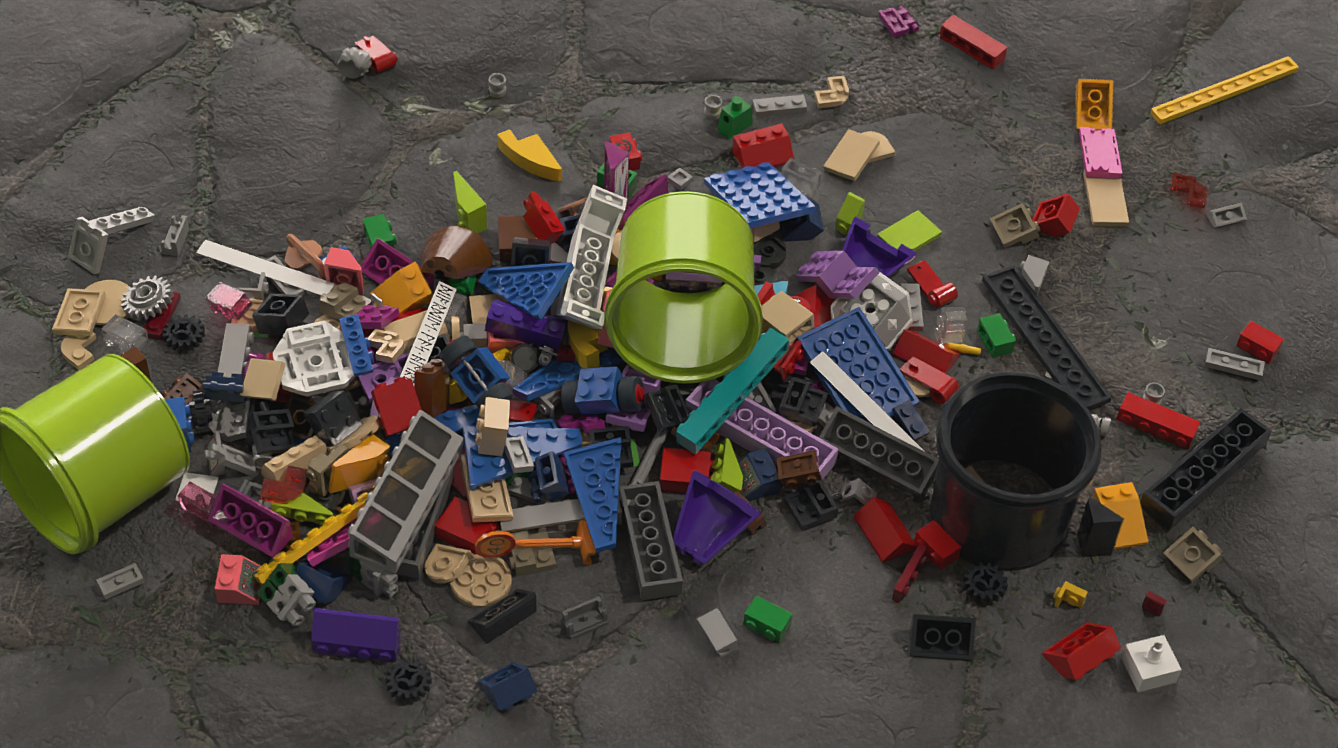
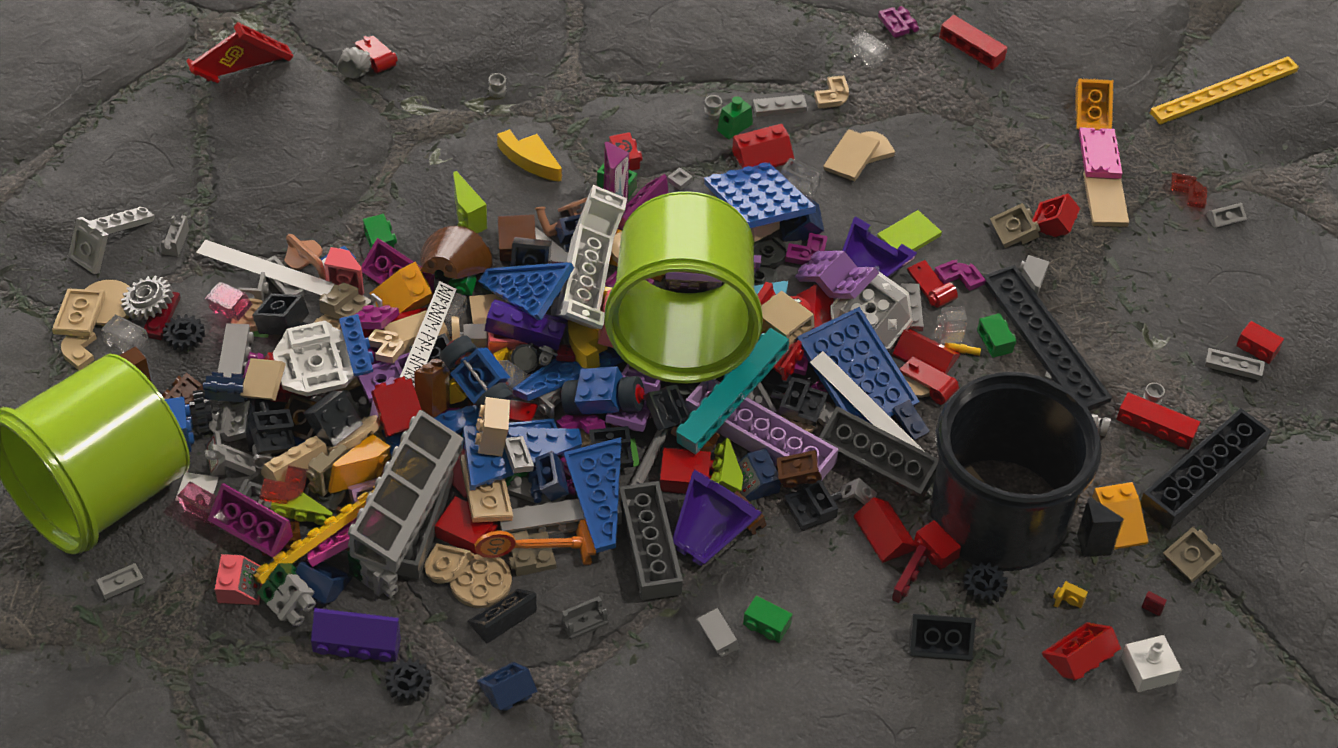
(237, 52): none -> red piece
(542, 218): red hinge -> none
(802, 254): none -> magenta plate
(851, 207): lime slope -> none
(868, 49): none -> clear brick
(966, 273): none -> magenta plate

